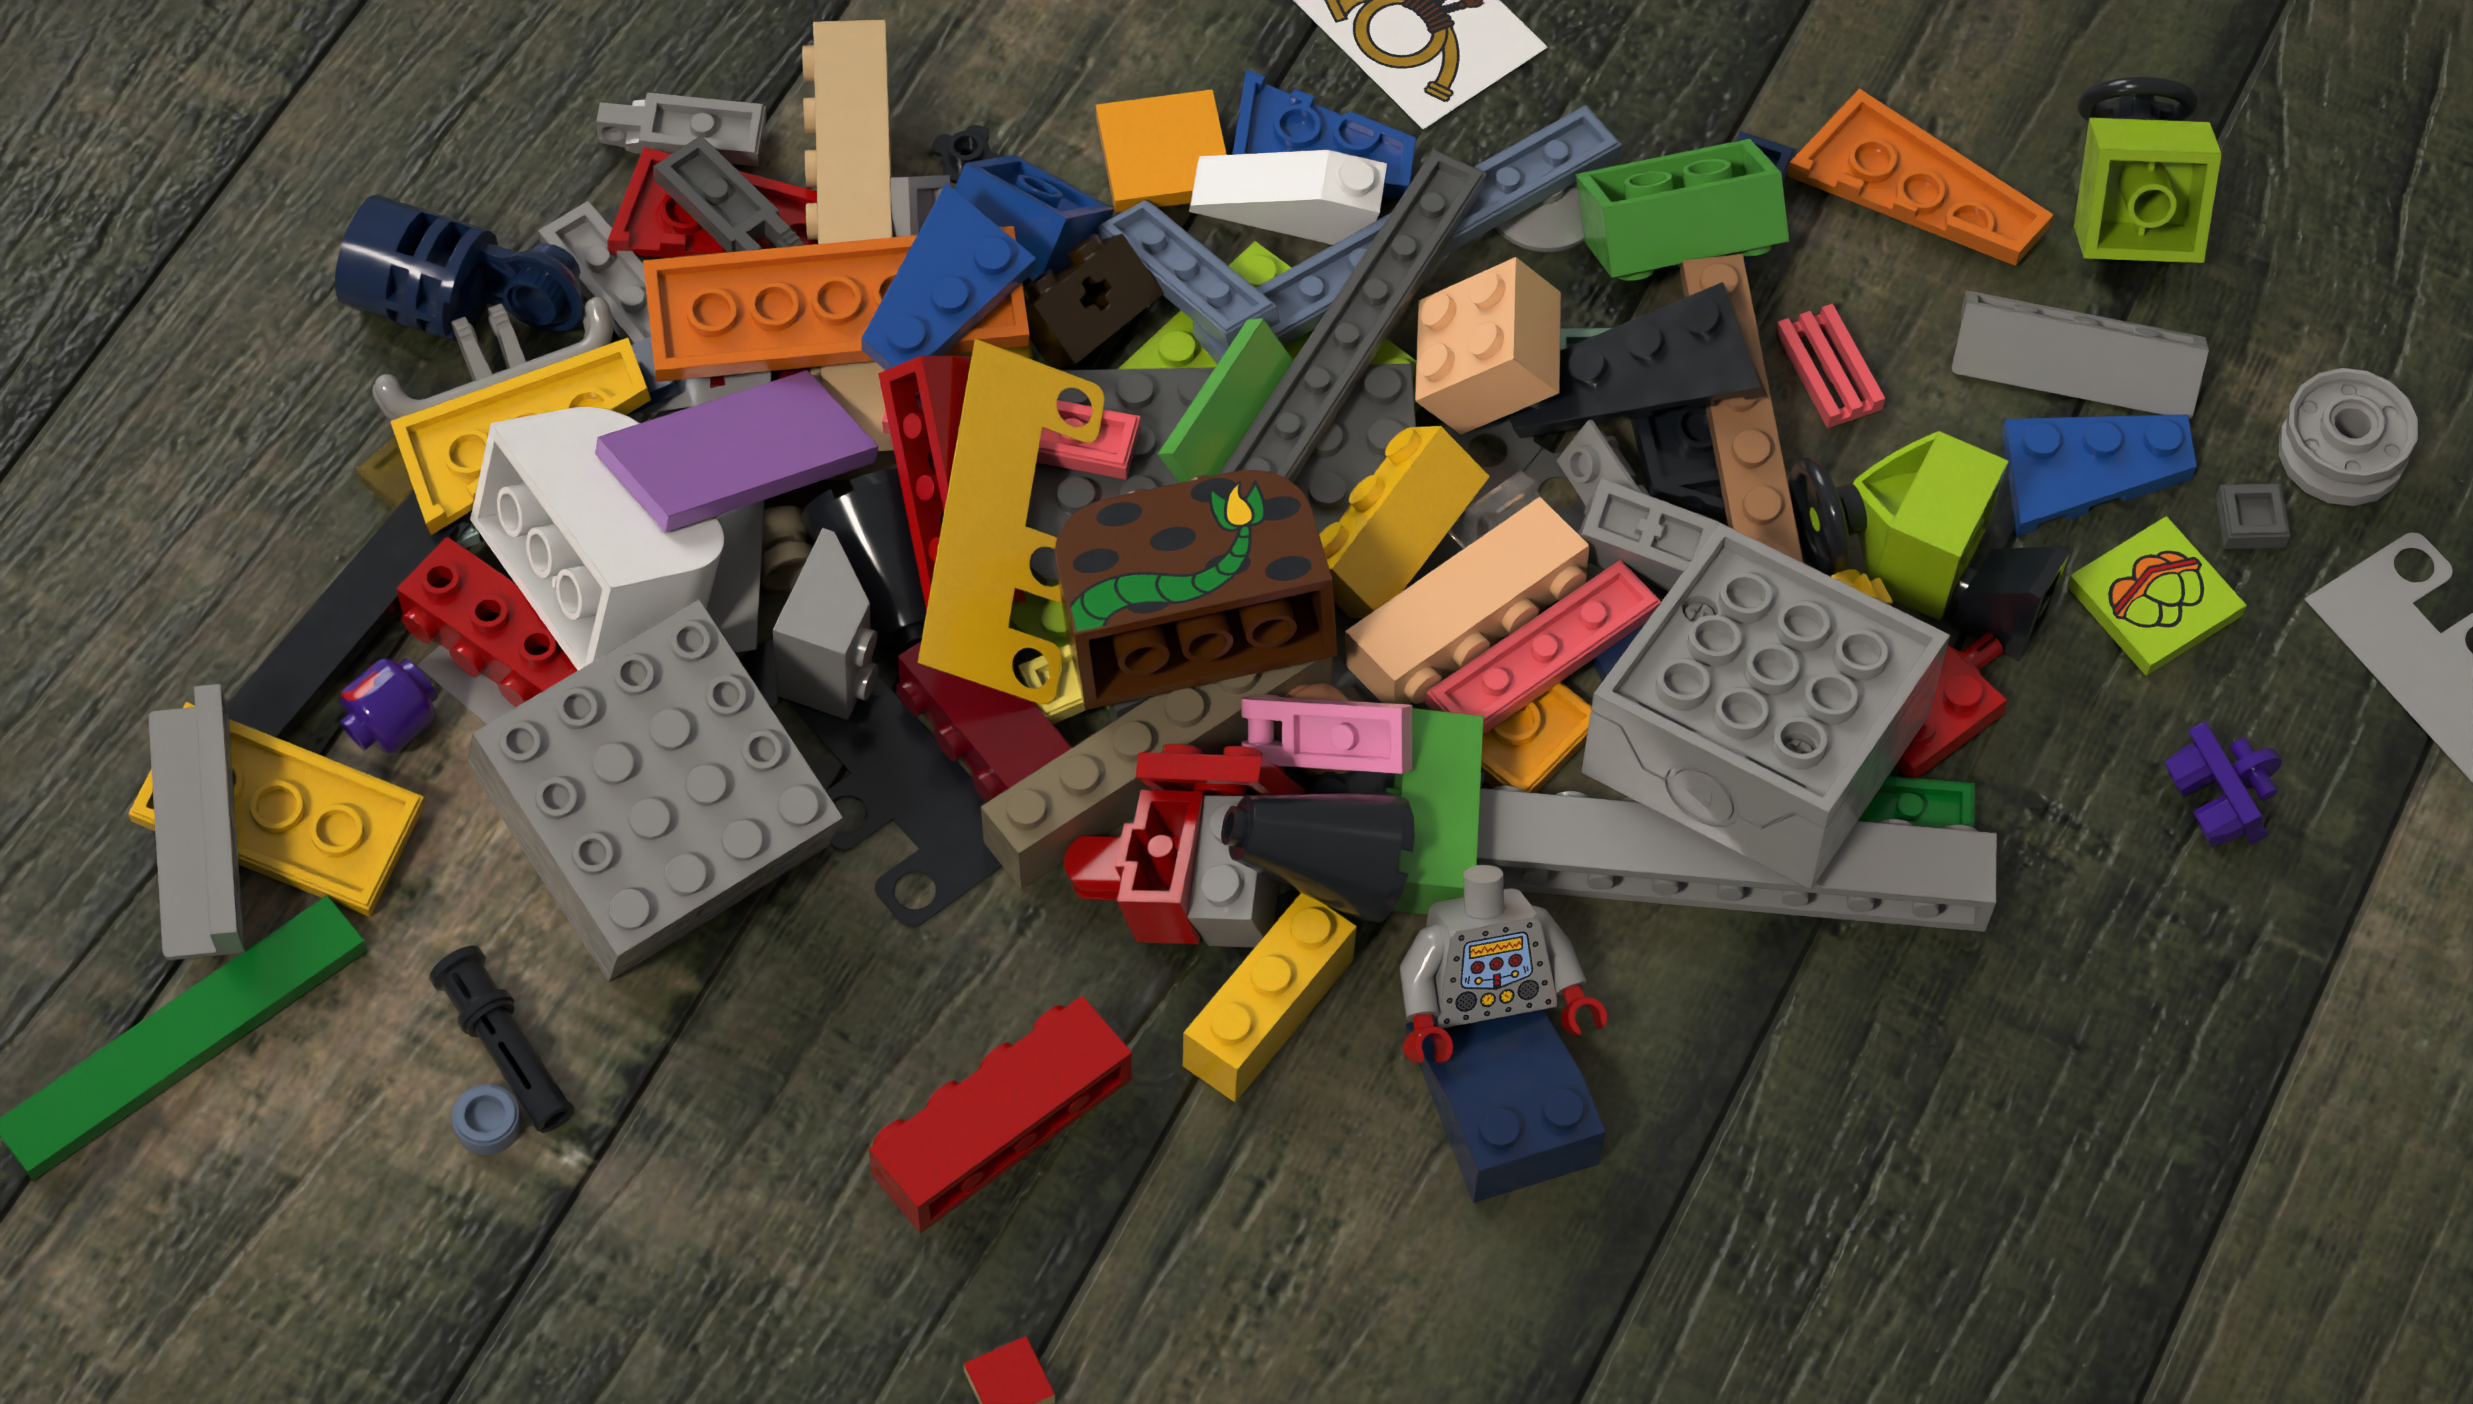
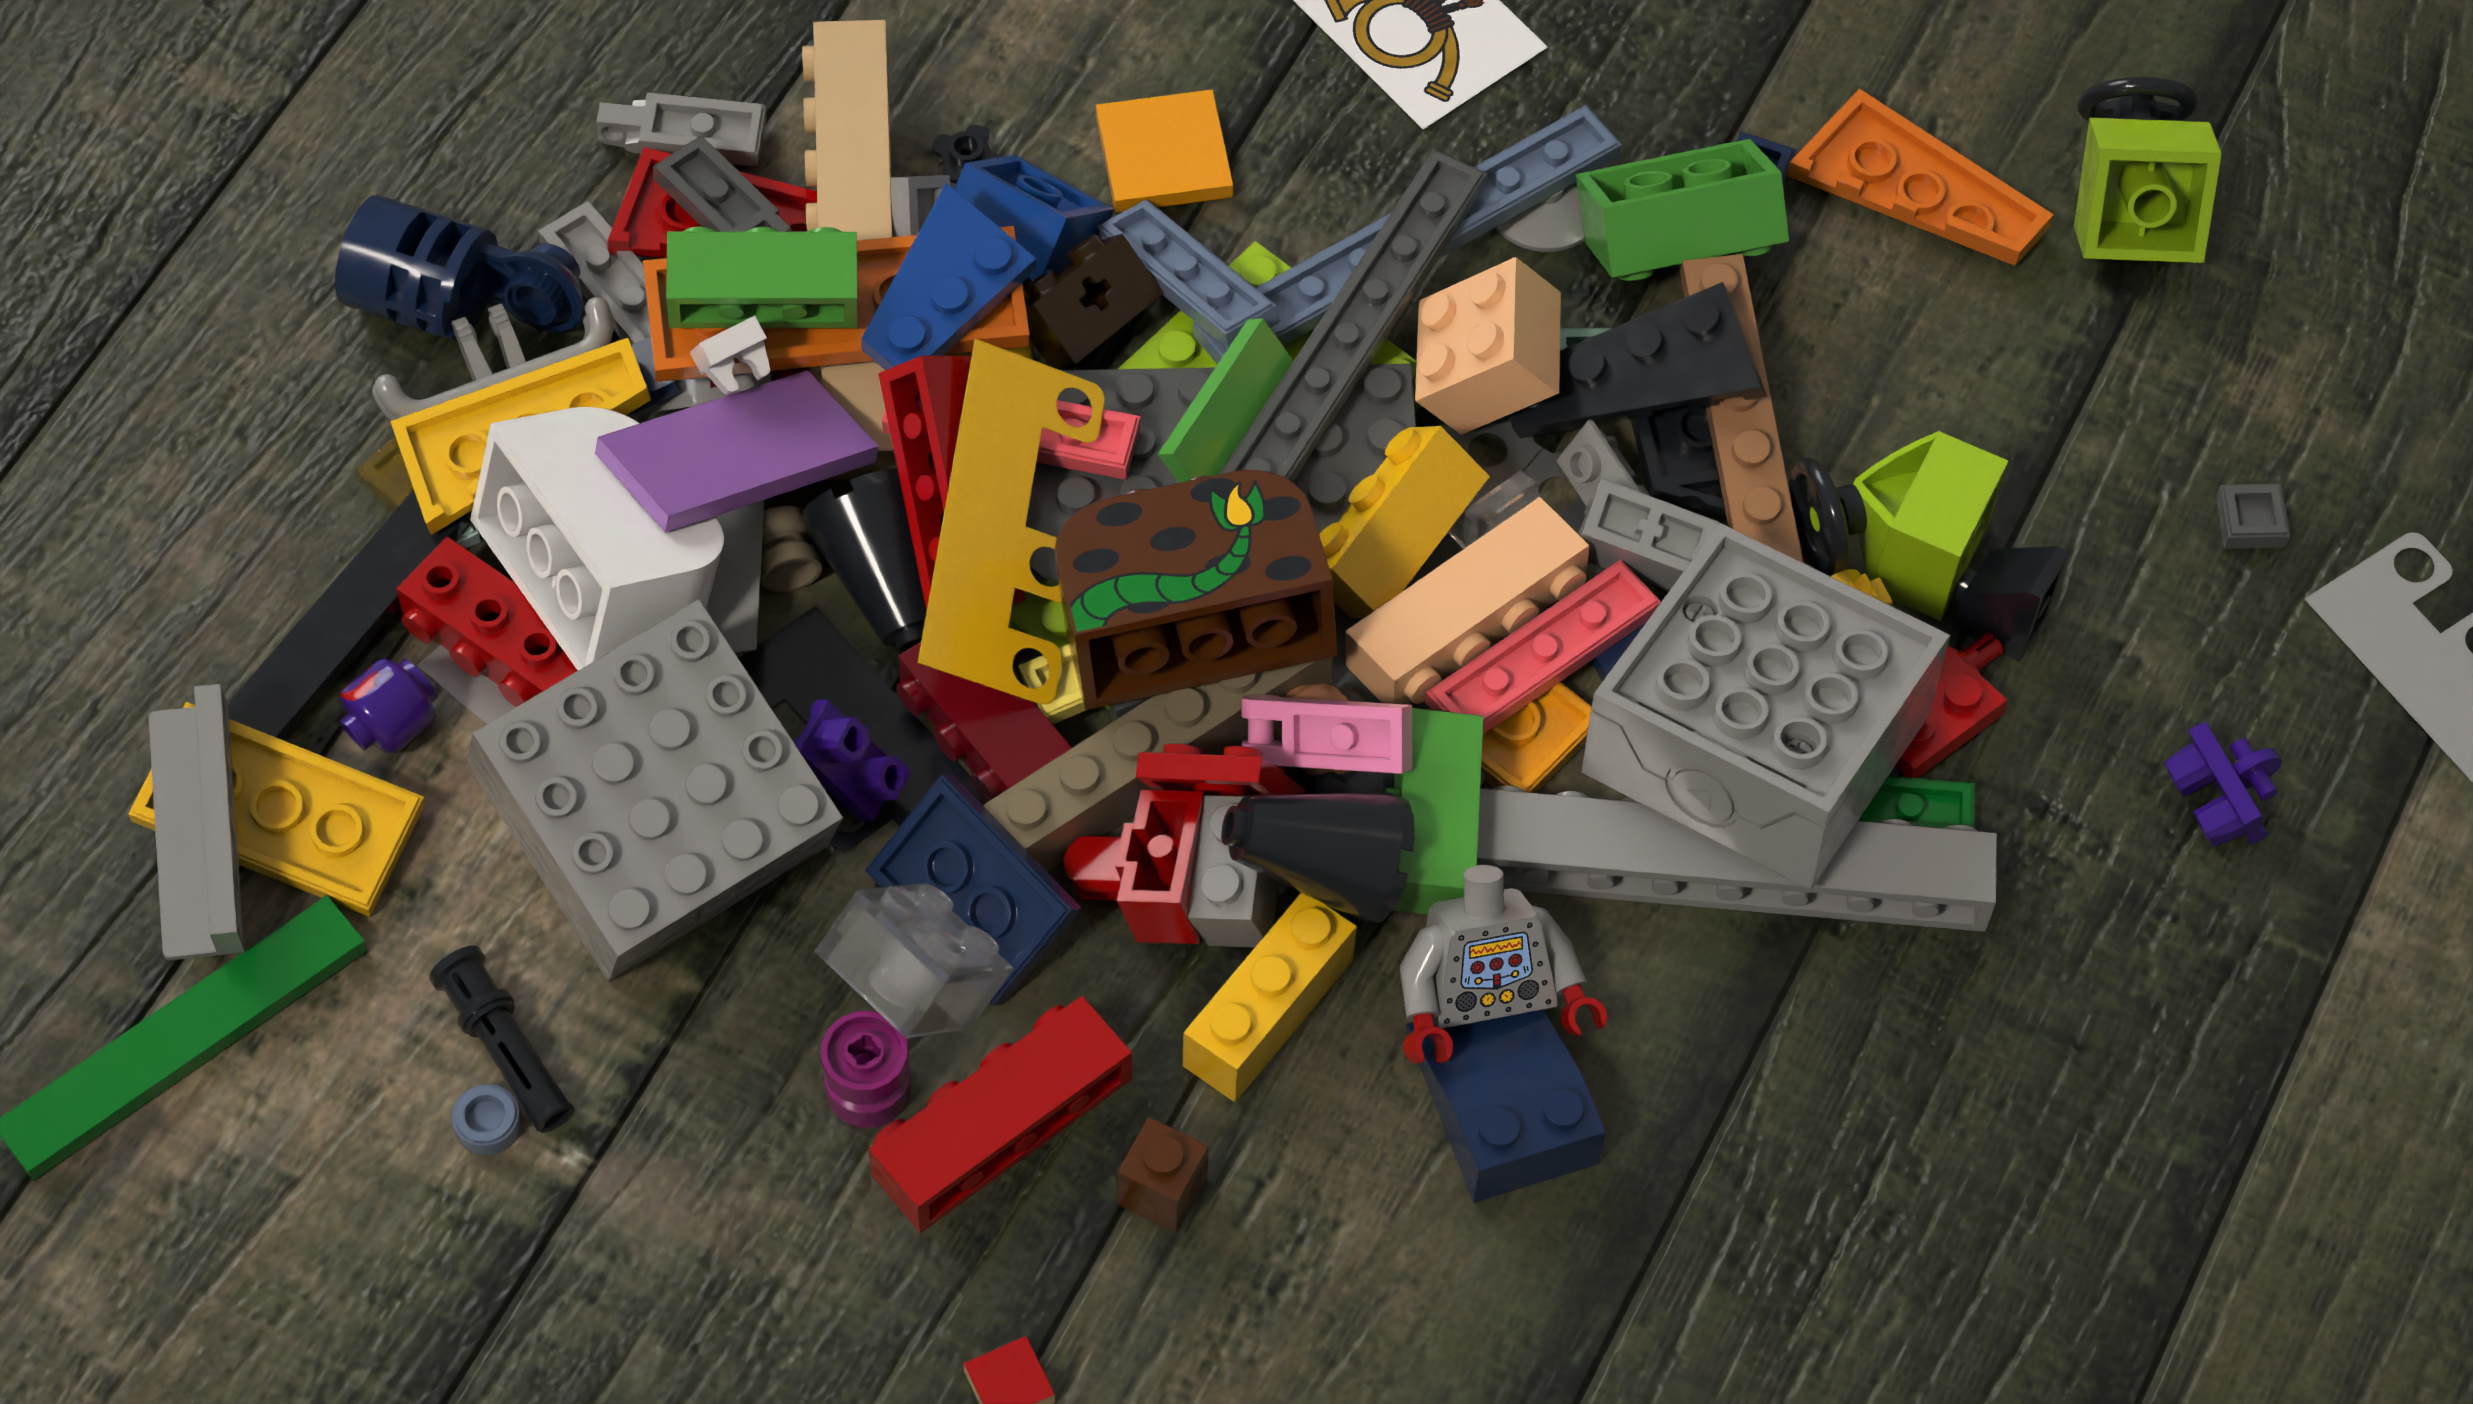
(742, 342): none -> white tile
(762, 274): none -> bright green brick
(825, 634): light grey slope -> none
(849, 761): none -> dark purple hips
(866, 1069): none -> magenta wheel
(914, 959): none -> clear brick
(983, 871): none -> dark blue tile
(1162, 1174): none -> reddish brown brick
(1292, 123): blue wing -> none
(1292, 193): white slope -> none
(1812, 326): coral tile -> none
(2079, 355): light grey panel -> none
(2084, 461): blue wing -> none
(2156, 595): lime tile -> none
(2356, 406): light grey wheel -> none

